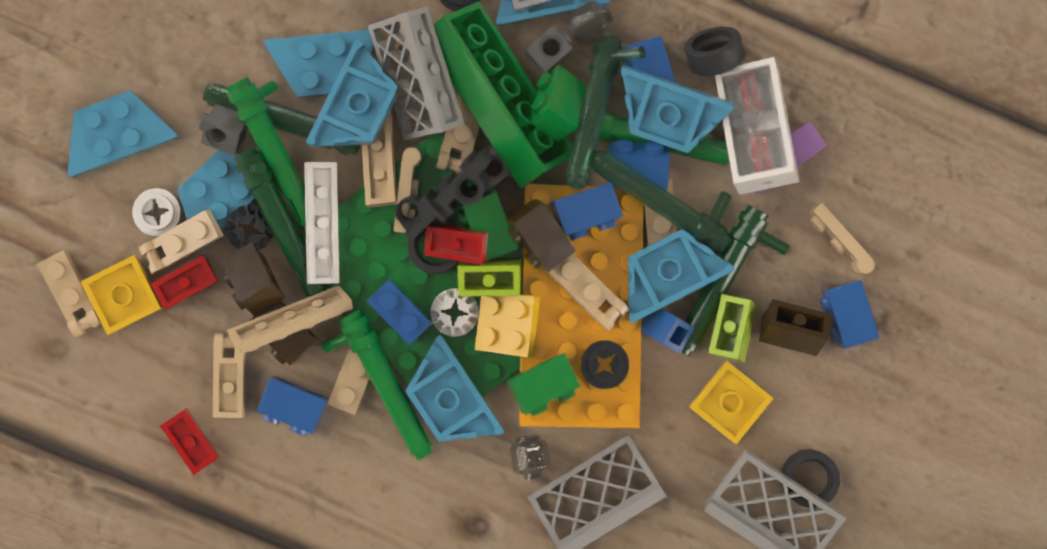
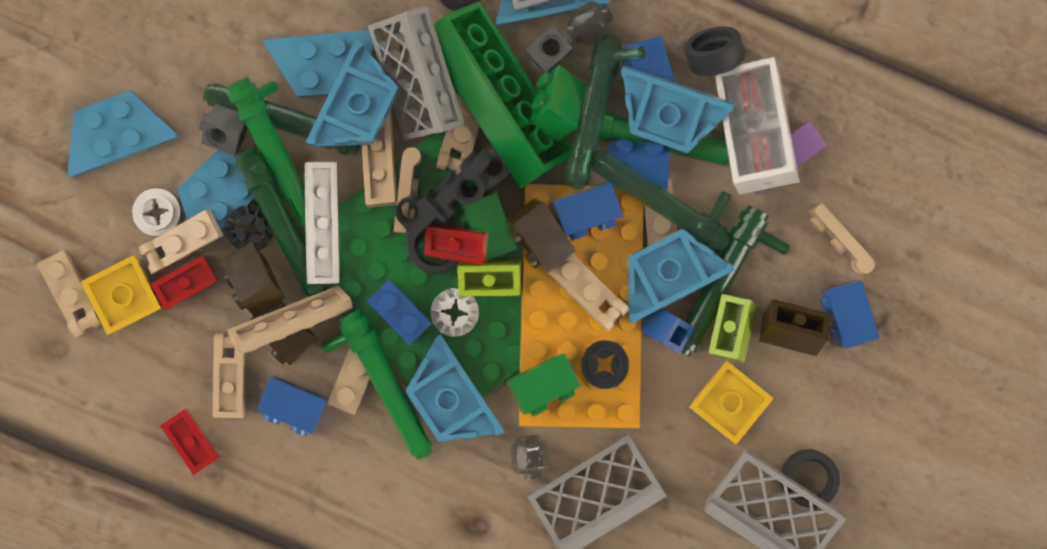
(508, 324): yellow plate -> none

